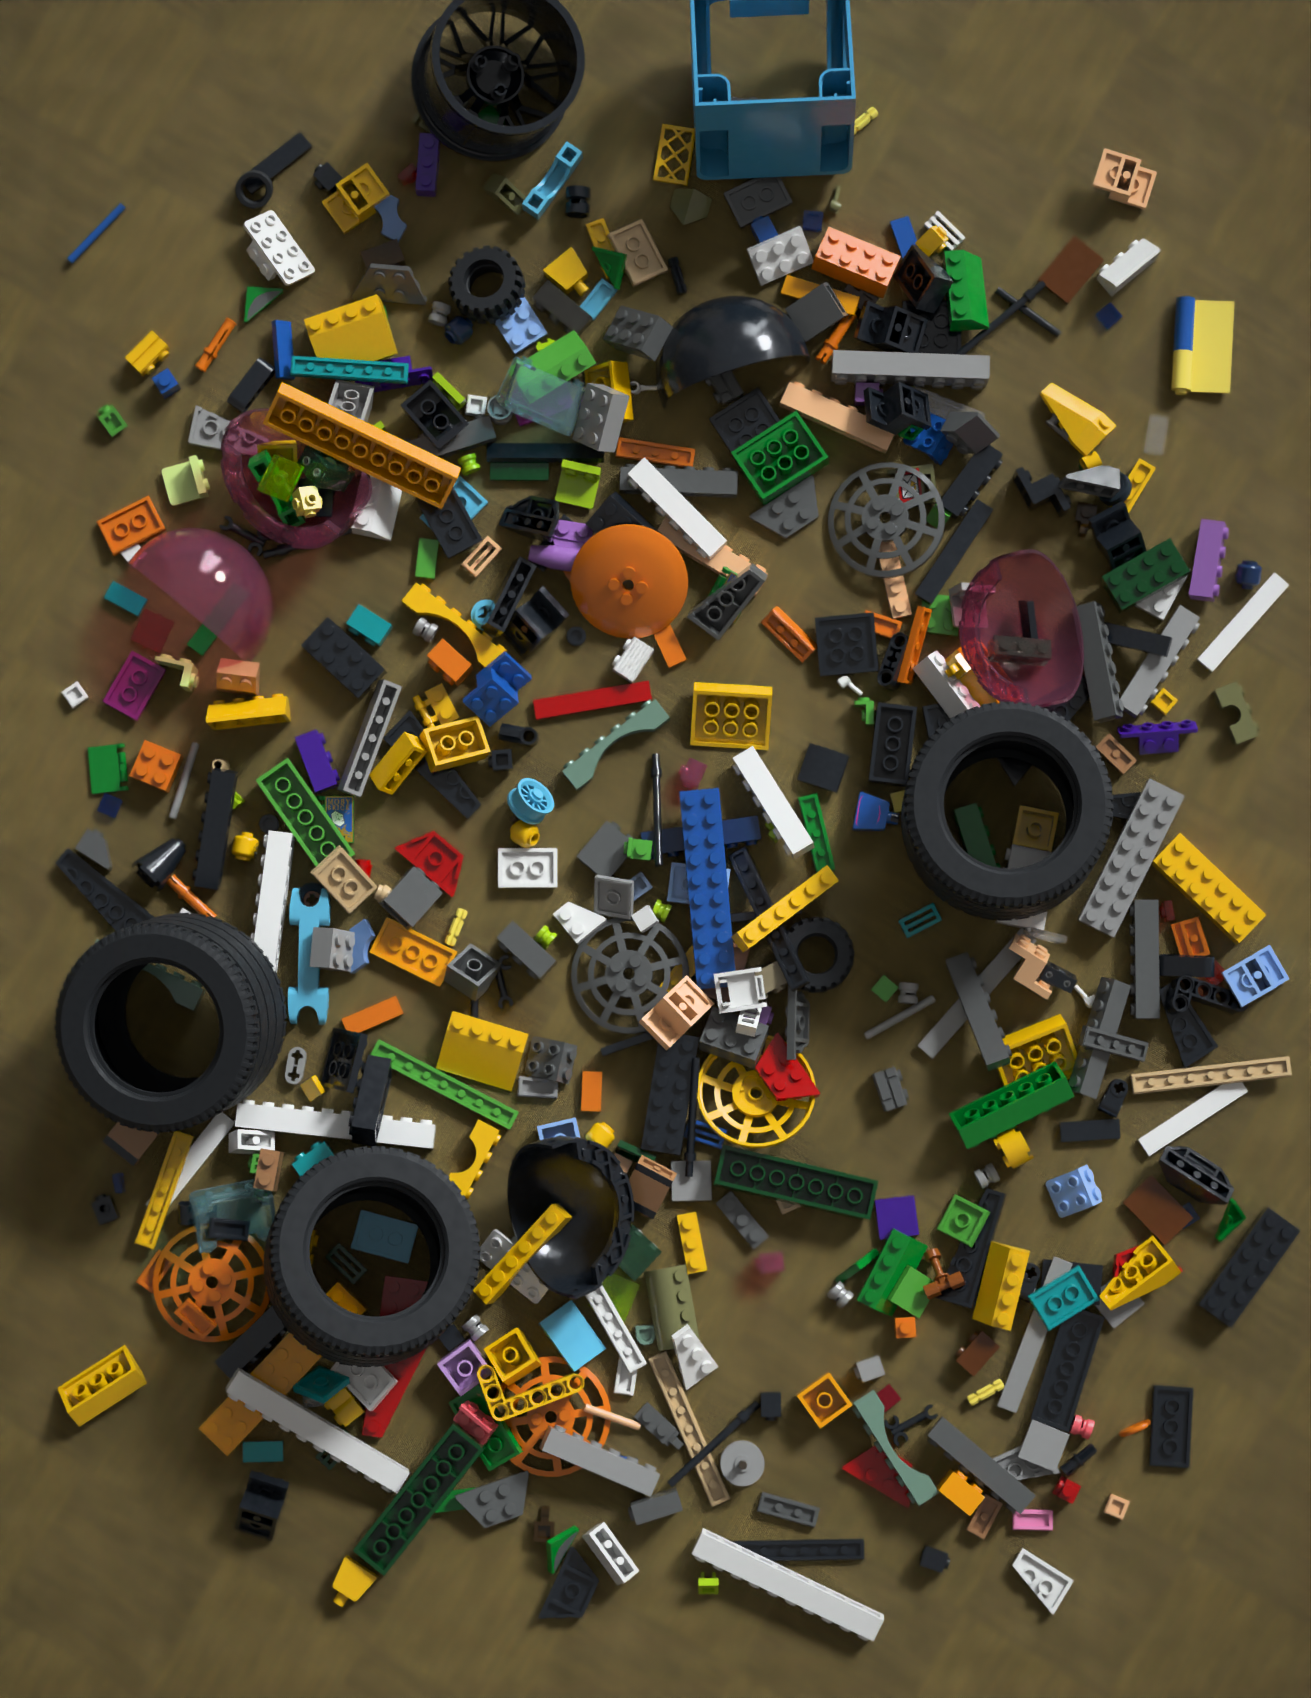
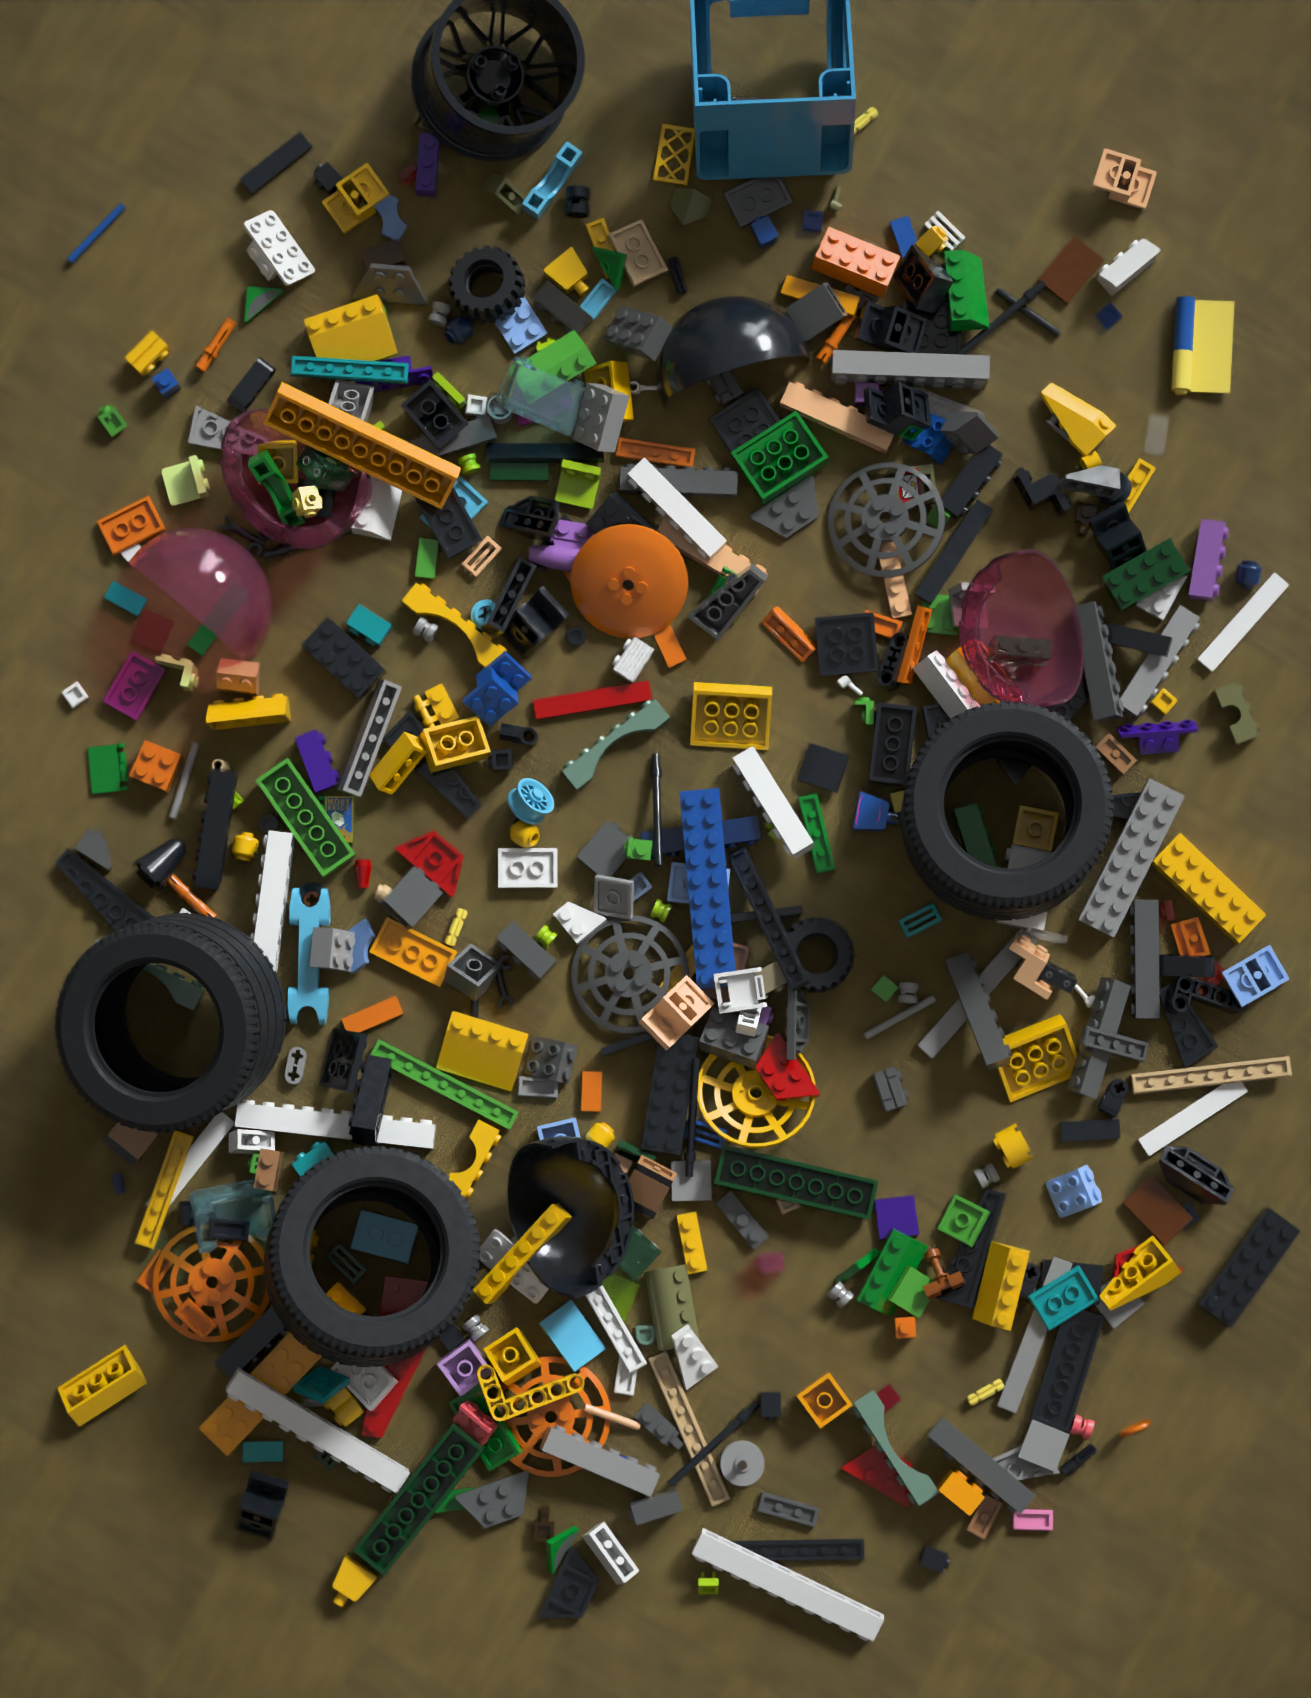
(105, 1209): black brick -> none
(110, 805): clear blue tile -> none
(250, 203): black tyre -> none
(280, 478): clear neon green tile -> none
(282, 348): blue tile -> none
(312, 1088): yellow tile -> none
(344, 879): tan tile -> none
(449, 663): orange brick -> none
(645, 918): white tile -> none
(692, 773): clear pink brick -> none
(780, 255): white plate -> none
(785, 908): yellow arch -> none
(869, 1368): light grey brick -> none
(897, 1429): black bar -> none
(957, 667): yellow tile -> none
(976, 1353): reddish brown brick -> none
(1011, 1105): green brick -> none
(1028, 619): black tile -> none
(1043, 1579): white wing -> none
(1066, 1489): red brick -> none
(1116, 1506): light nougat tile -> none
(1171, 1426): black tile -> none
(1231, 1219): green tile -> none

